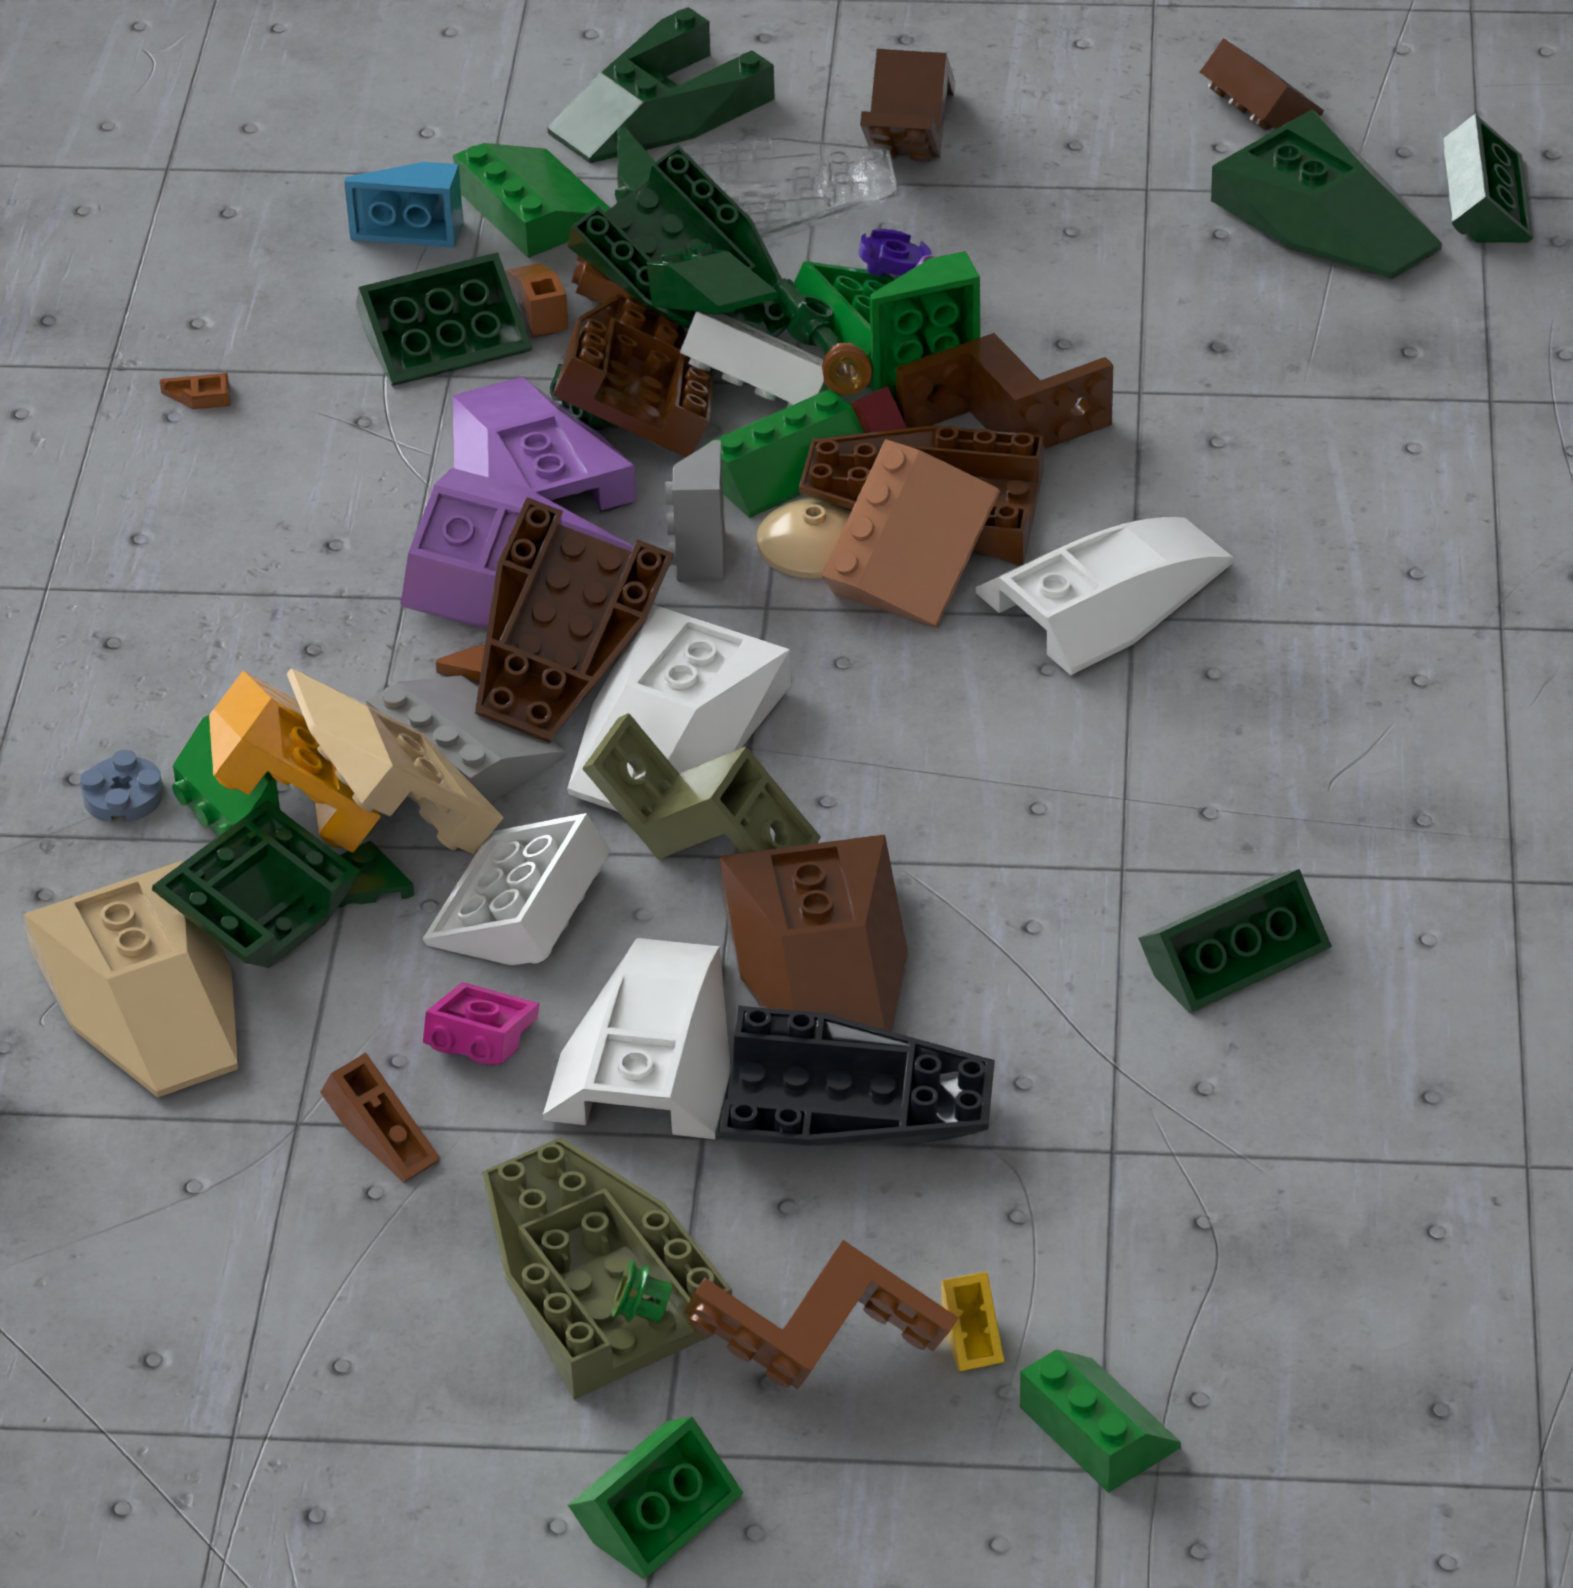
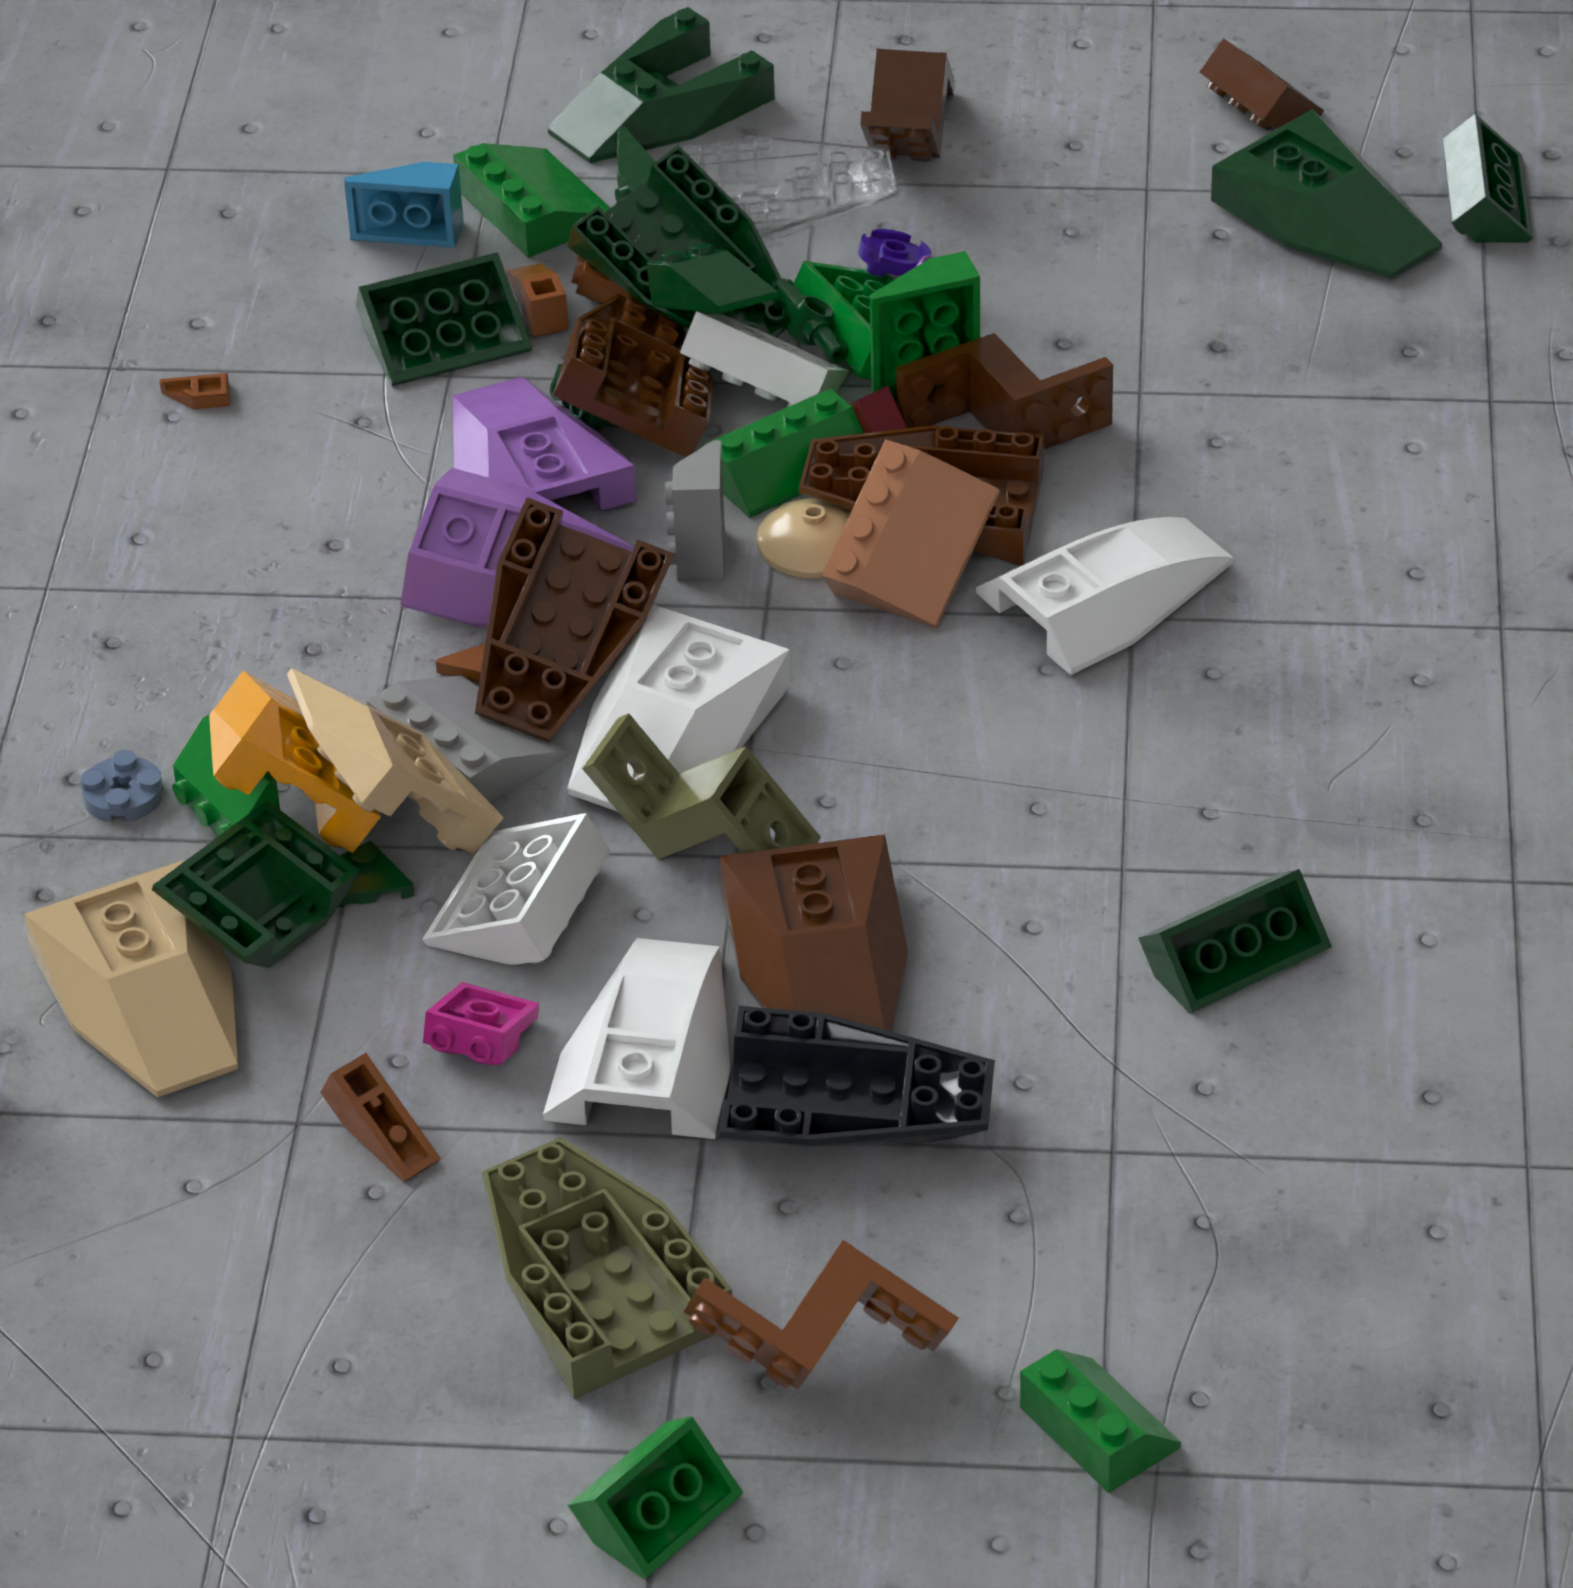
(629, 1295): green piece -> none
(847, 378): dark orange piece -> none
(975, 1335): yellow slope -> none

